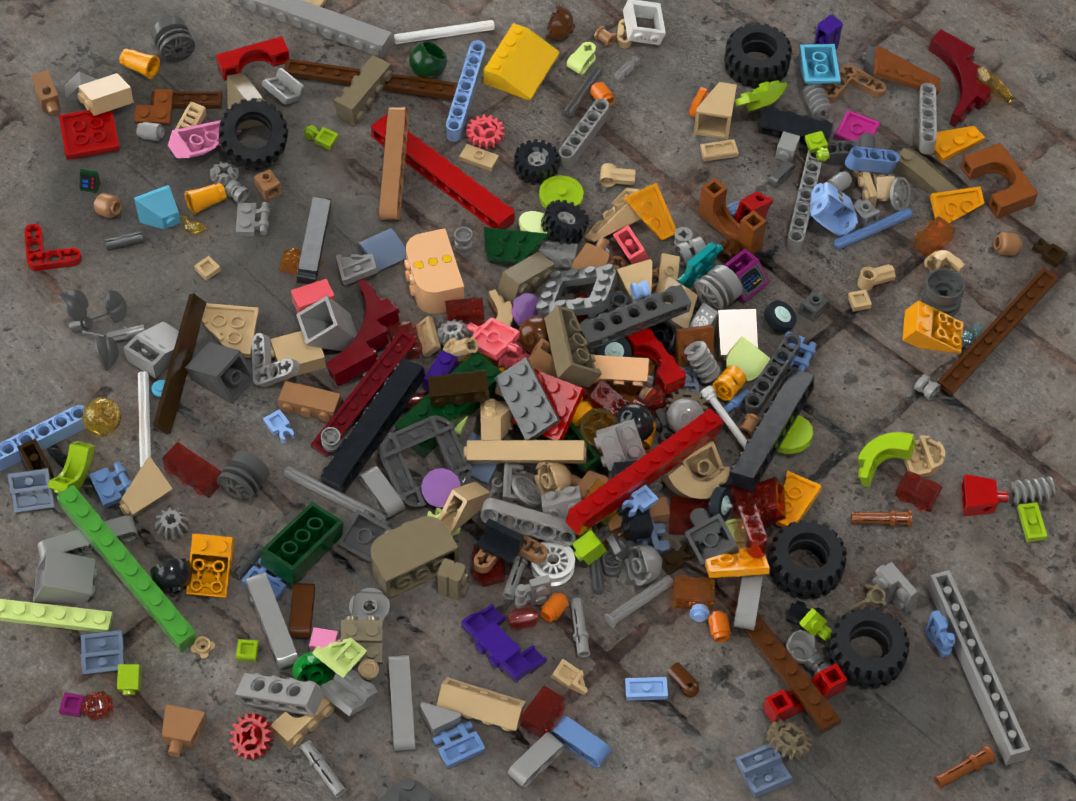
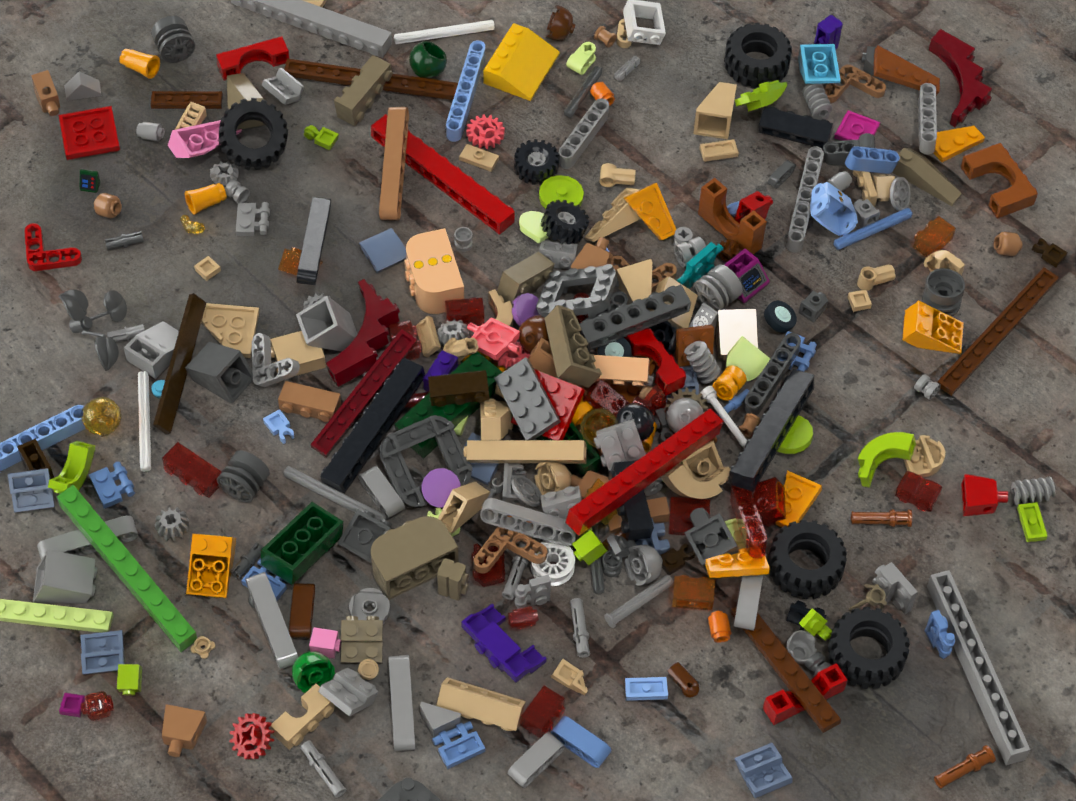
(105, 94): tan brick -> none
(145, 489): tan slope -> none
(157, 208): medium azure slope -> none
(159, 112): dark orange plate -> none
(173, 575): black cylinder -> none
(247, 650): lime tile -> none
(267, 185): medium nougat brick -> none
(279, 694): light grey brick -> none
(310, 294): coral brick -> none
(331, 435): light grey wheel -> none
(340, 655): yellowish green wing -> none
(356, 267): light grey wing -> none
(501, 541): black panel -> none
(511, 246): dark green wing -> none
(554, 607): orange brick -> none
(630, 245): coral brick -> none
(640, 290): light blue wheel -> none
(640, 499): light blue plate -> none
(668, 267): tan plate -> none
(699, 612): light blue plate -> none
(701, 95): orange plate -> none
(720, 502): black wheel -> none
(787, 146): light grey brick -> none
(789, 739): dark tan gear -> none
(817, 143): lime plate -> none
(956, 203): light orange wing -> none
(973, 334): clear light blue arm -> none
(995, 83): clear yellow wing -> none

